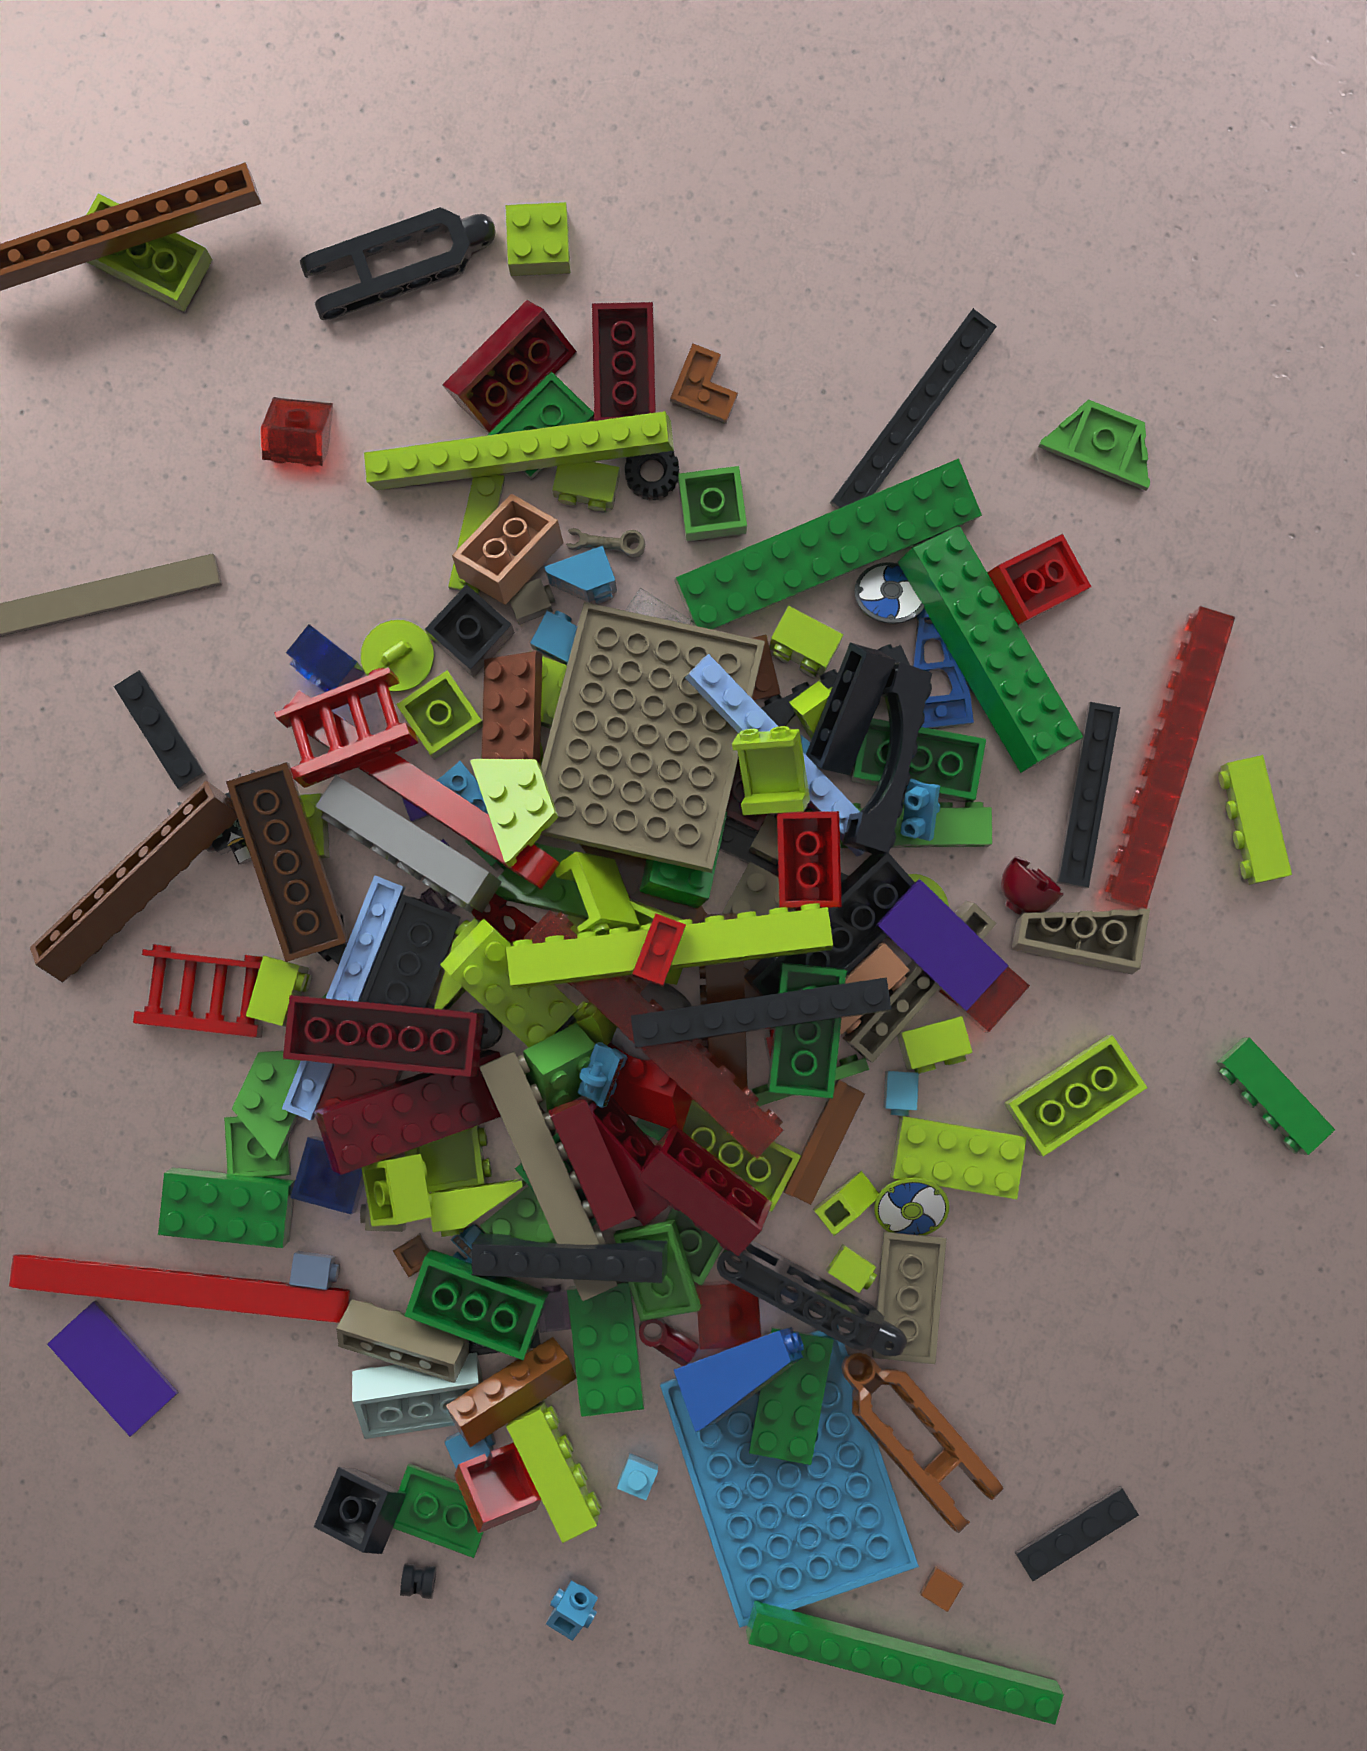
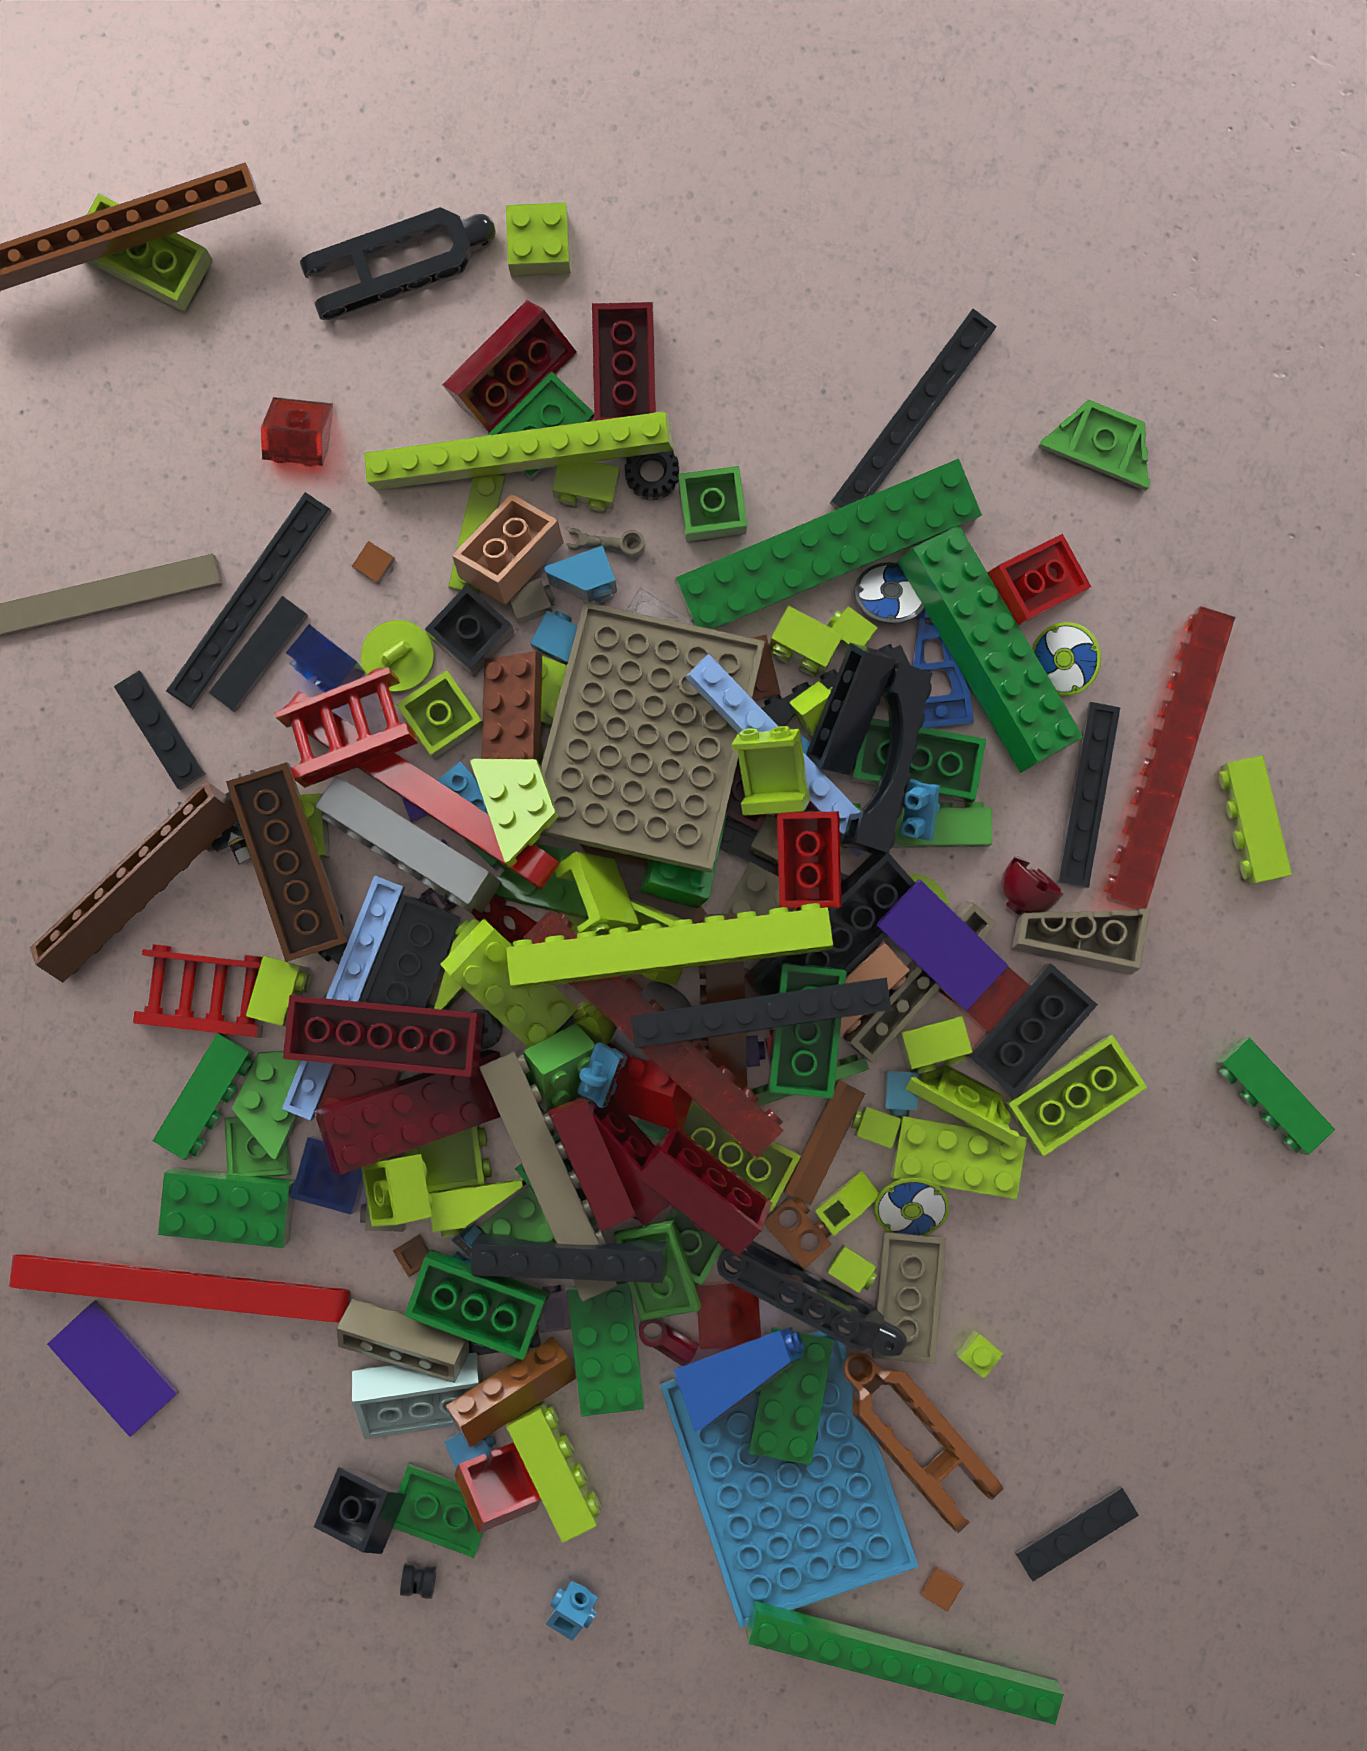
(204, 1096): none -> green brick
(248, 600): none -> black tile
(258, 653): none -> black tile
(313, 1270): sand blue brick -> none
(373, 562): none -> dark orange tile
(637, 1476): medium azure brick -> none
(659, 950): red plate -> none
(697, 391): dark orange plate -> none
(755, 1051): none -> plate
(791, 1236): none -> dark orange brick
(853, 626): none -> lime brick
(876, 1126): none -> lime brick
(967, 1100): none -> lime wing
(979, 1354): none -> lime brick
(1031, 1031): none -> black brick
(1068, 656): none -> shield

